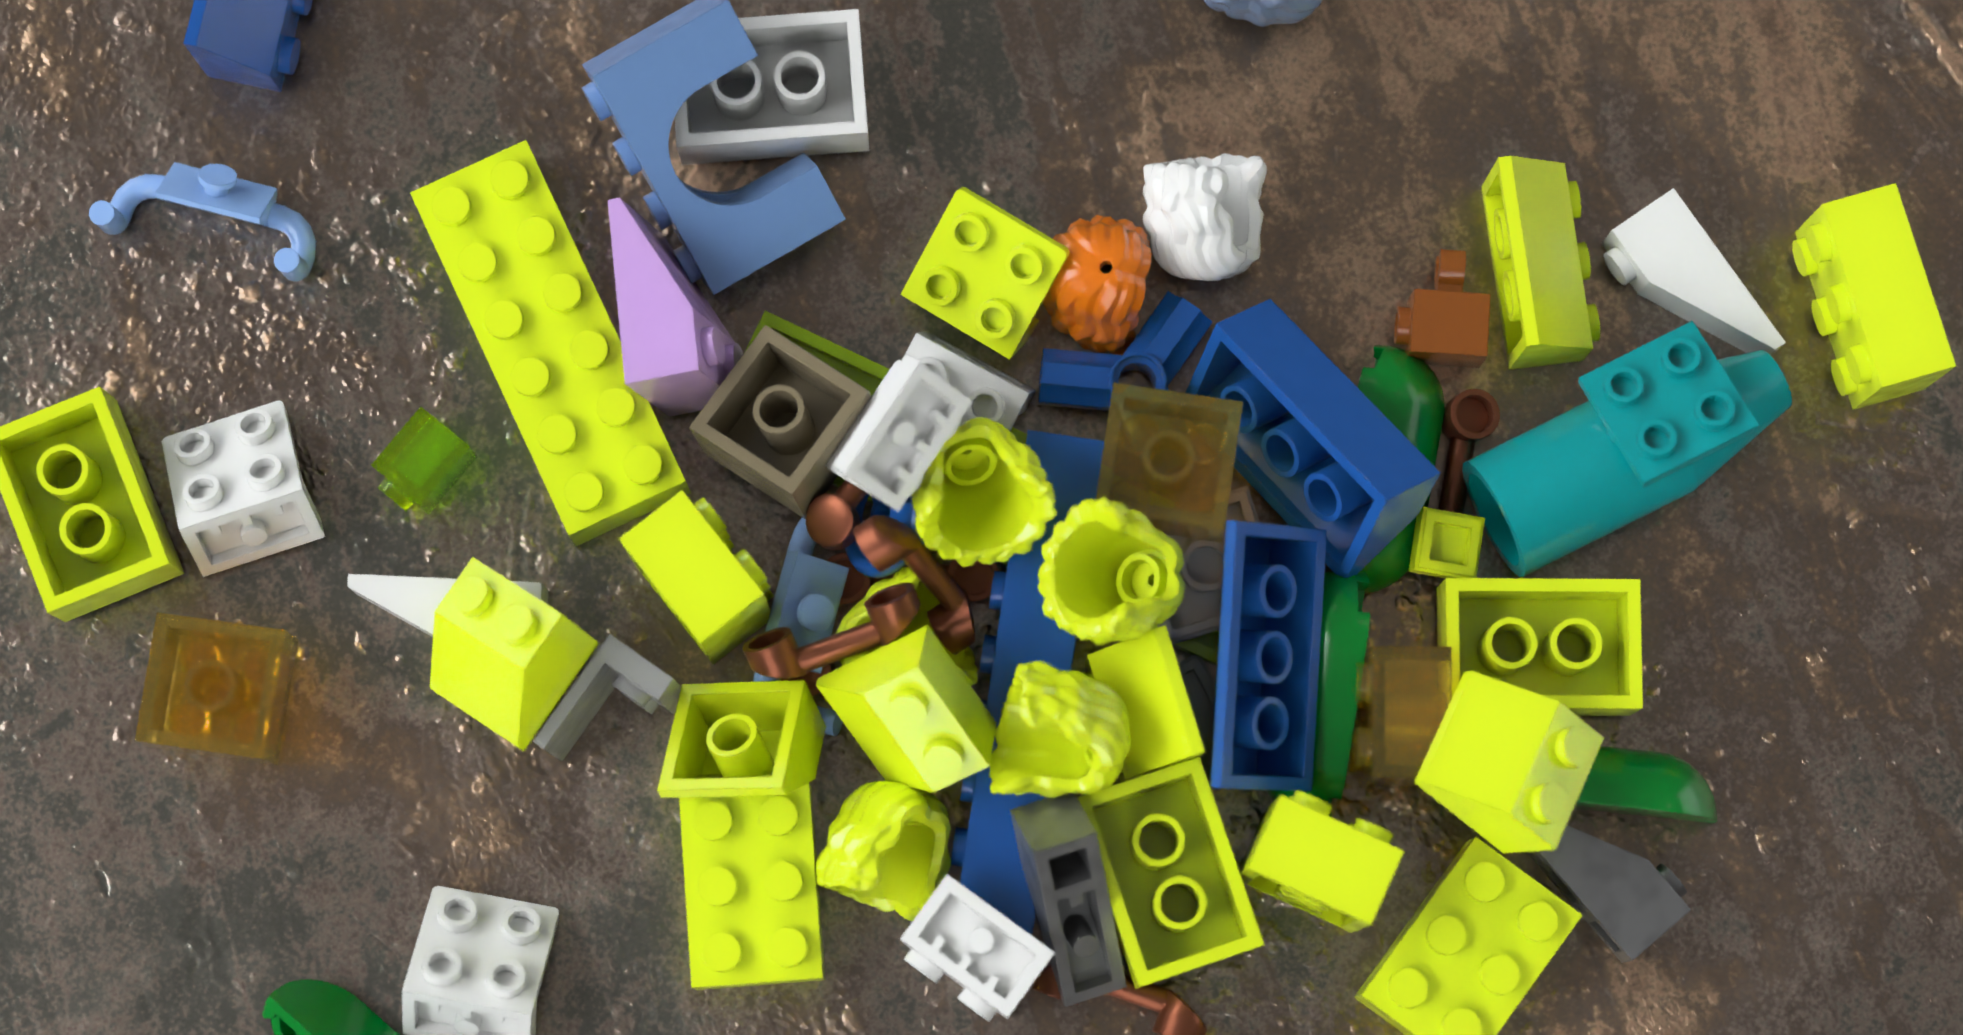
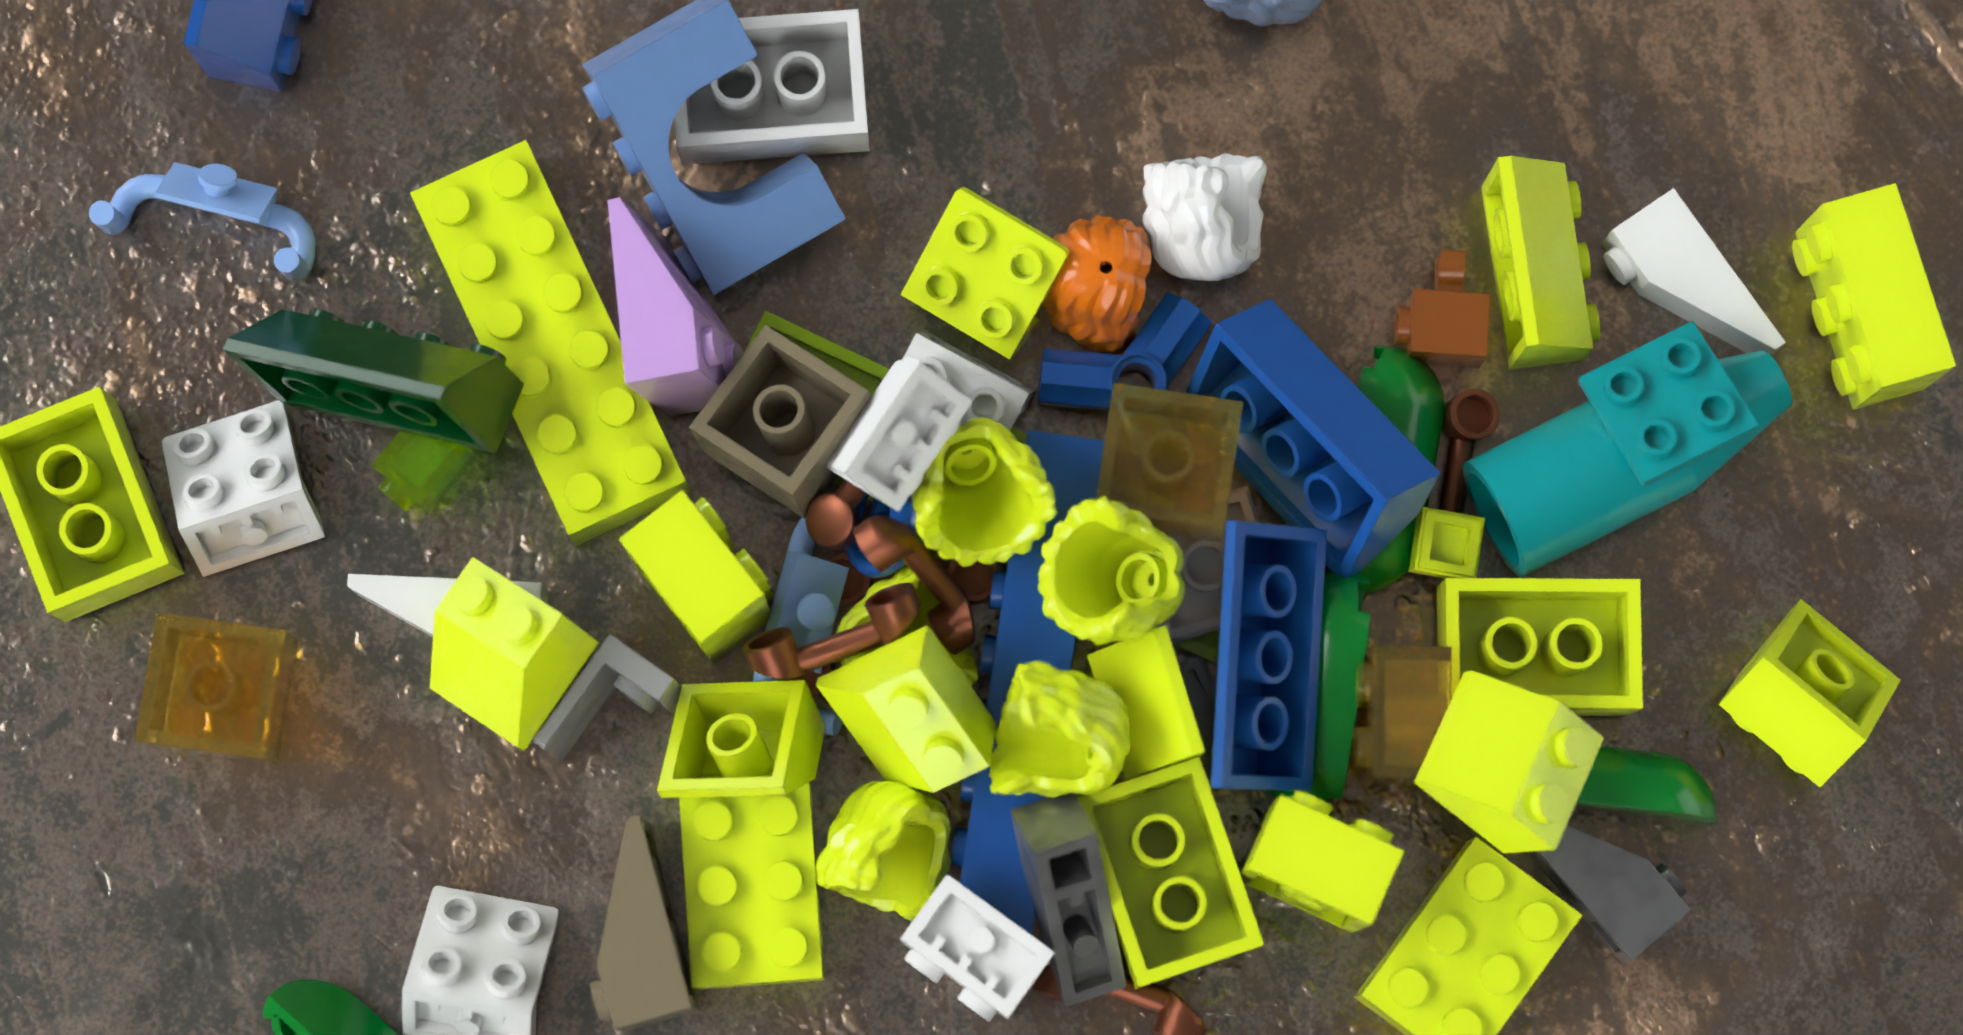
(381, 376): none -> dark green slope
(641, 947): none -> dark tan slope
(1810, 694): none -> neon yellow slope

